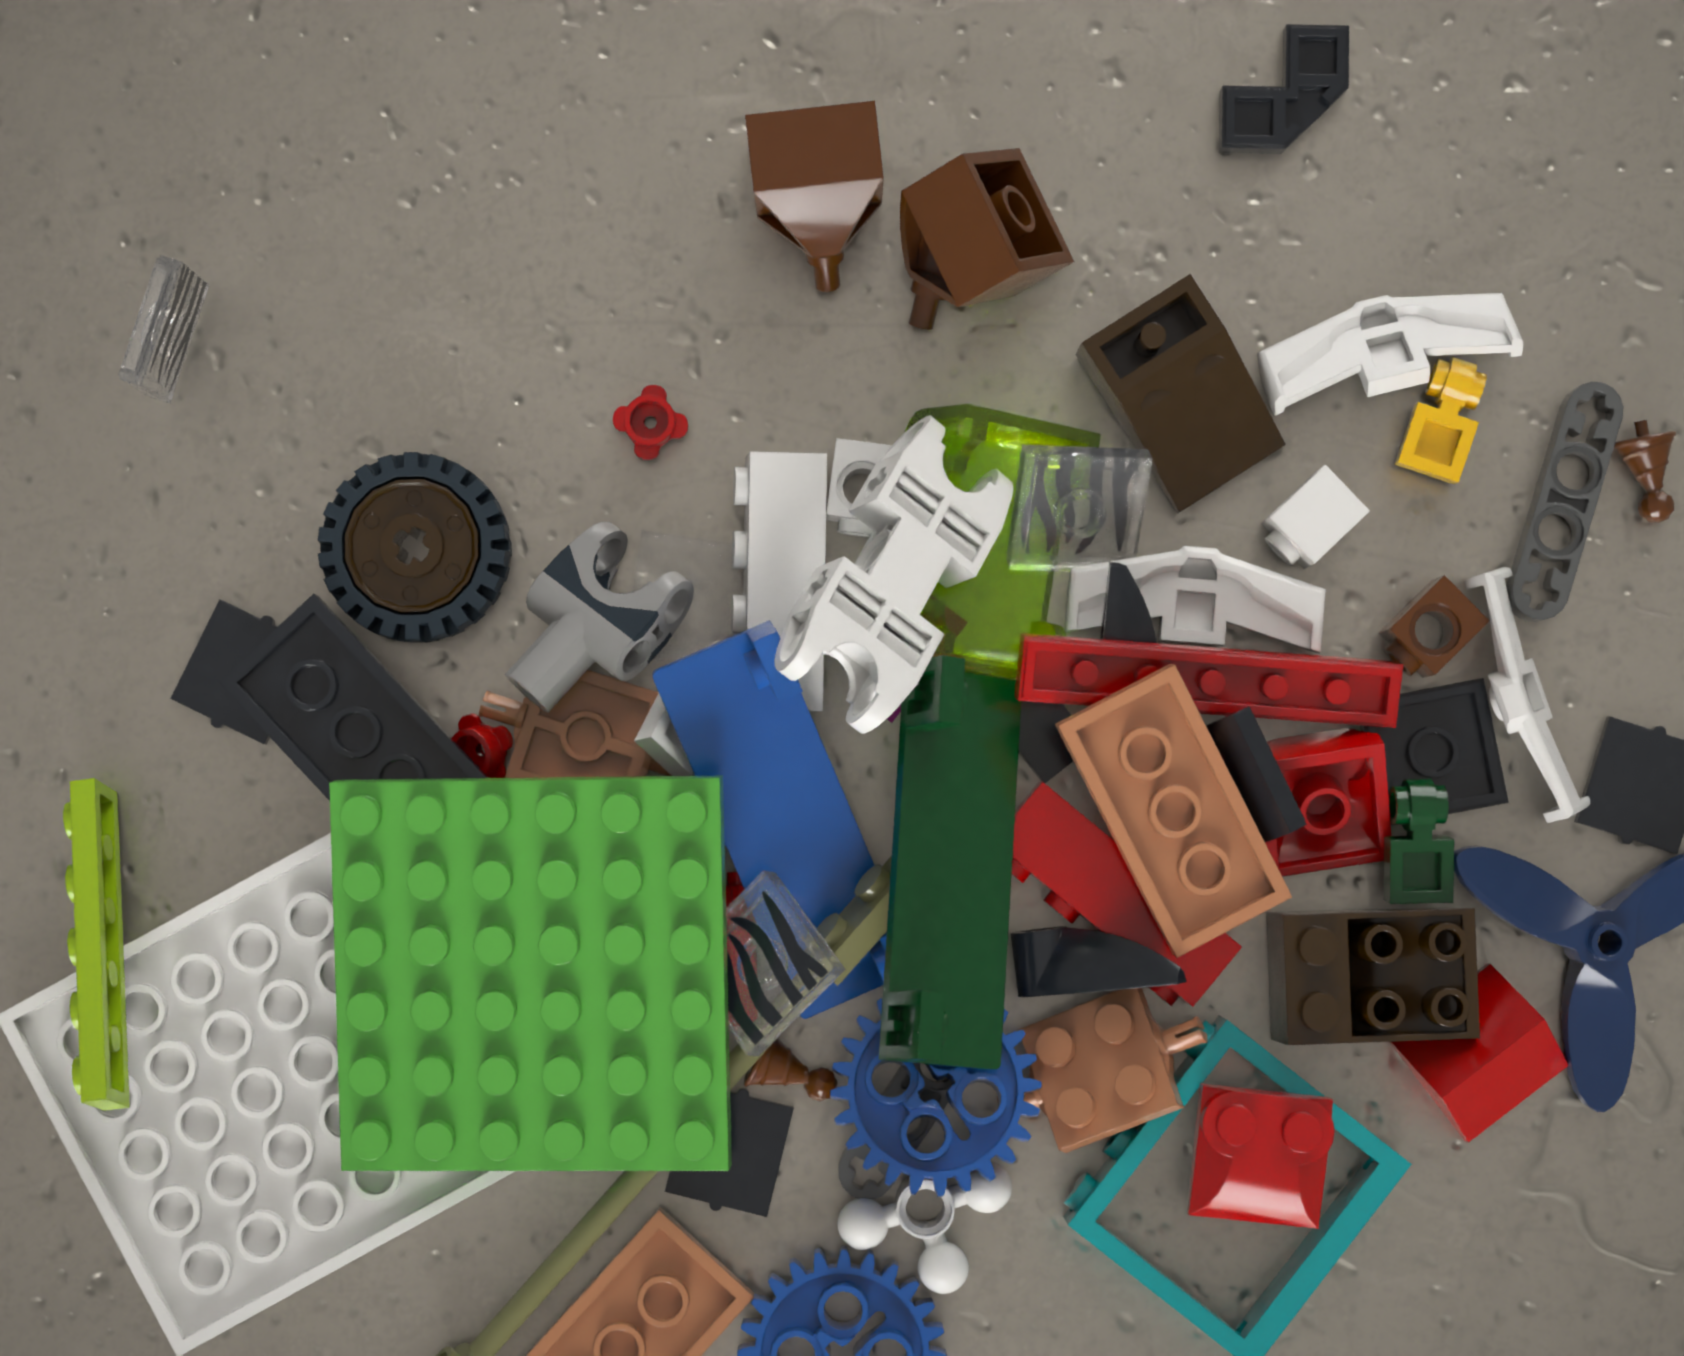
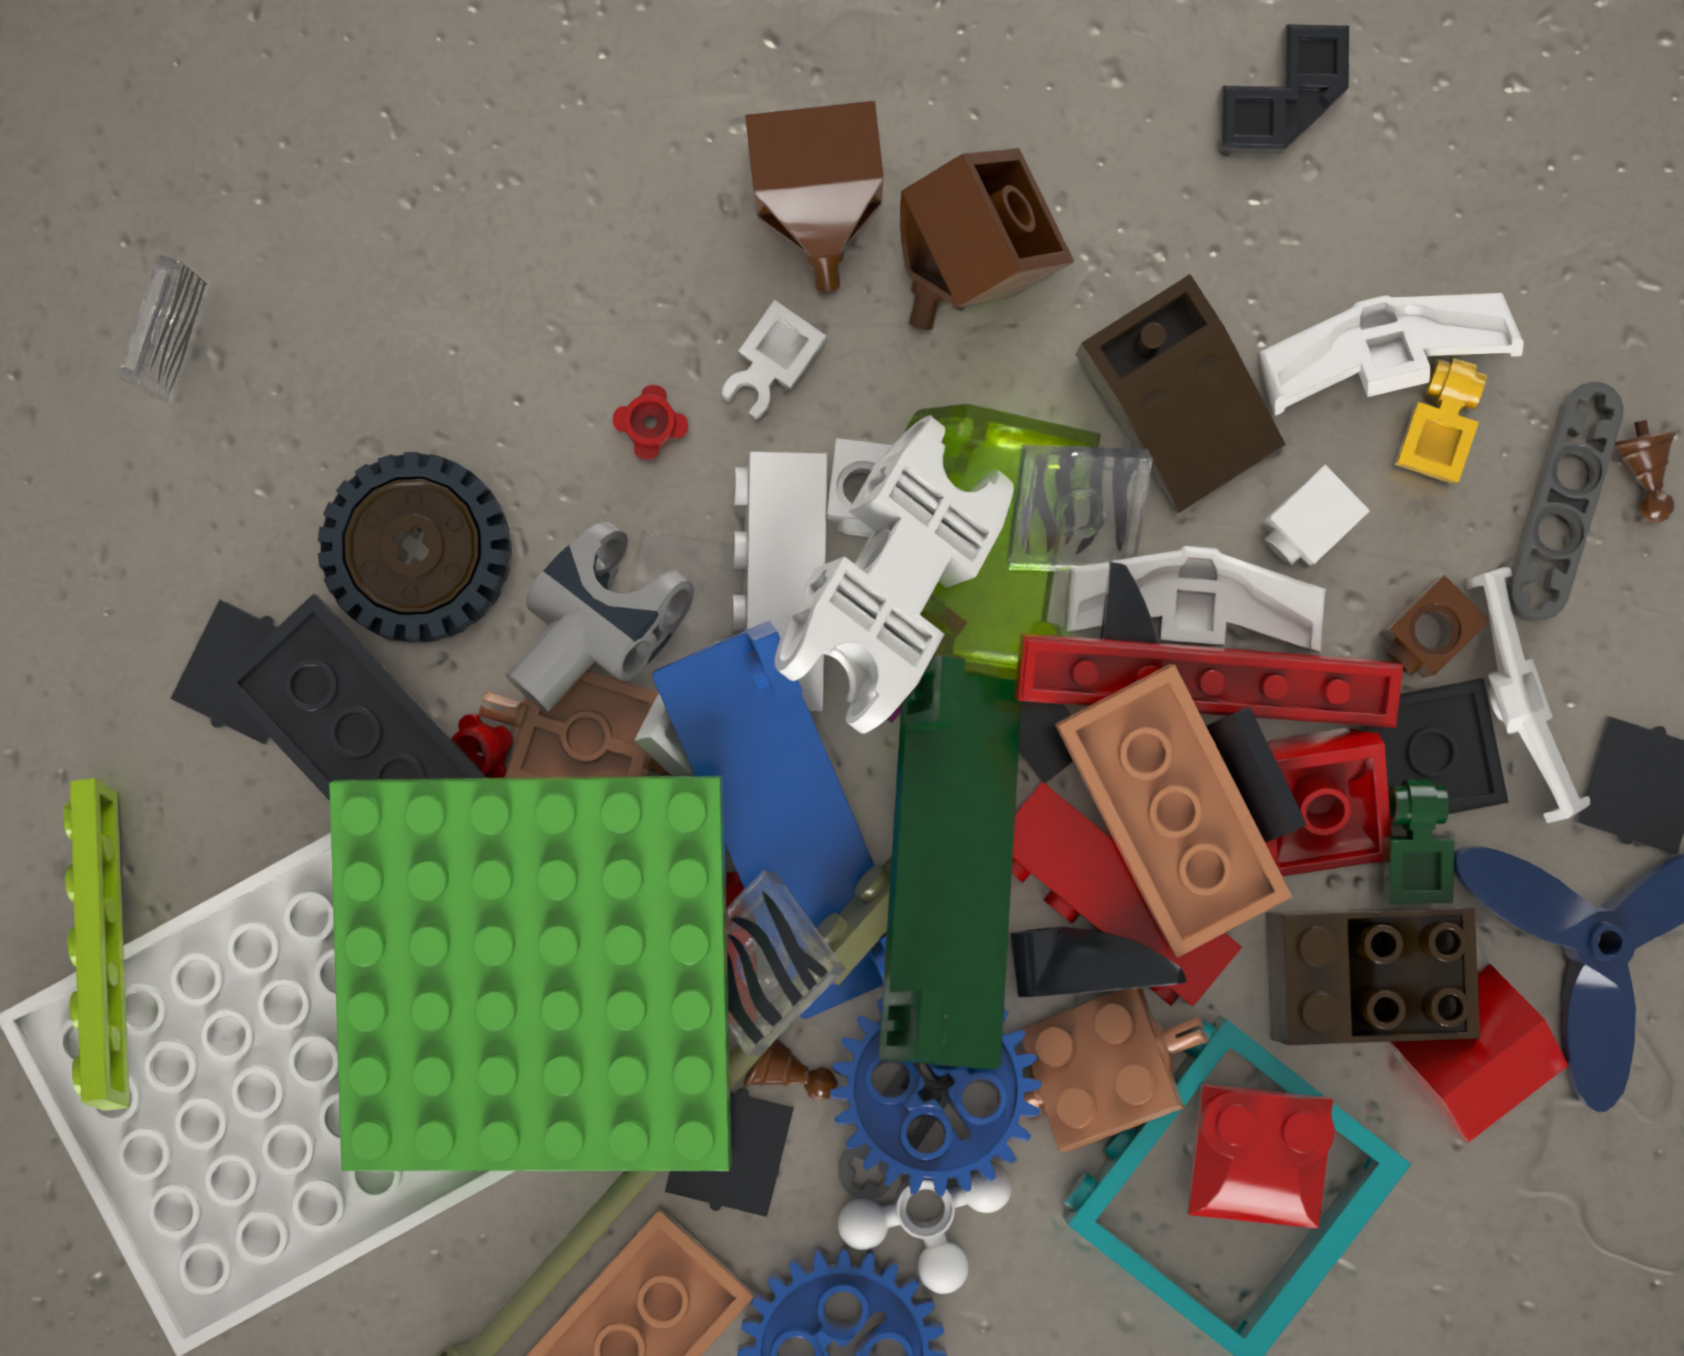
(778, 351): none -> white plate

